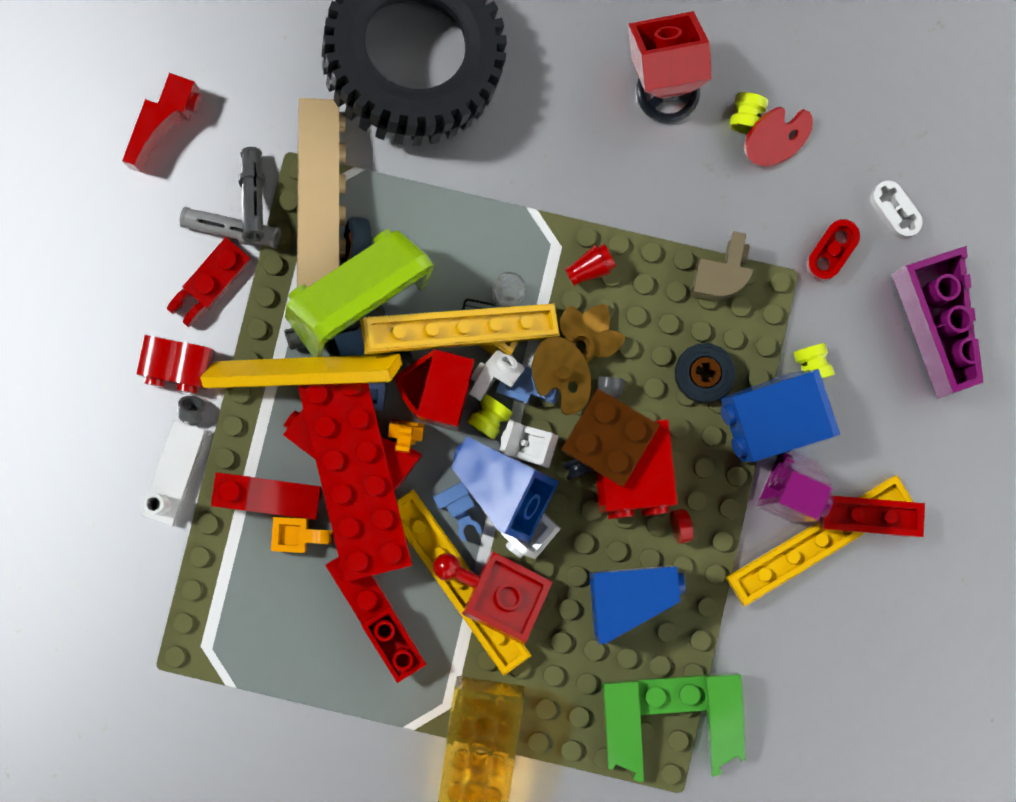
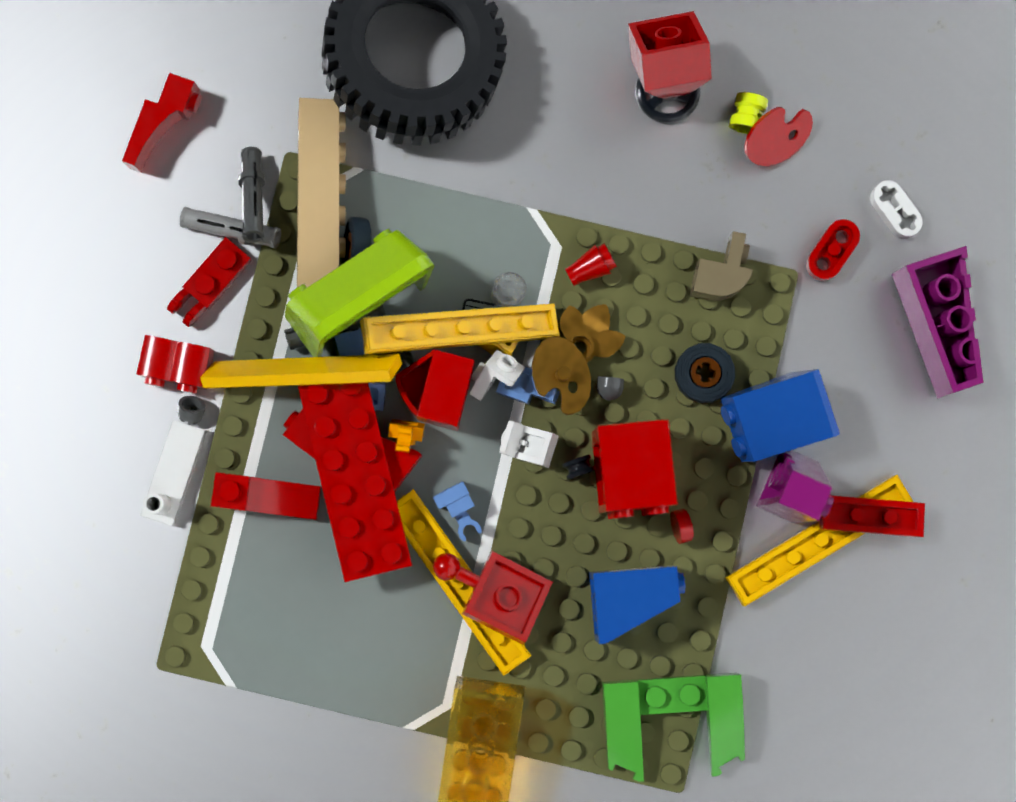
(293, 535): light orange plate -> none
(380, 623): red slope -> none
(489, 418): neon yellow wheel -> none
(504, 488): slope -> none
(542, 536): white bracket -> none
(610, 437): reddish brown plate -> none
(814, 358): neon yellow wheel -> none

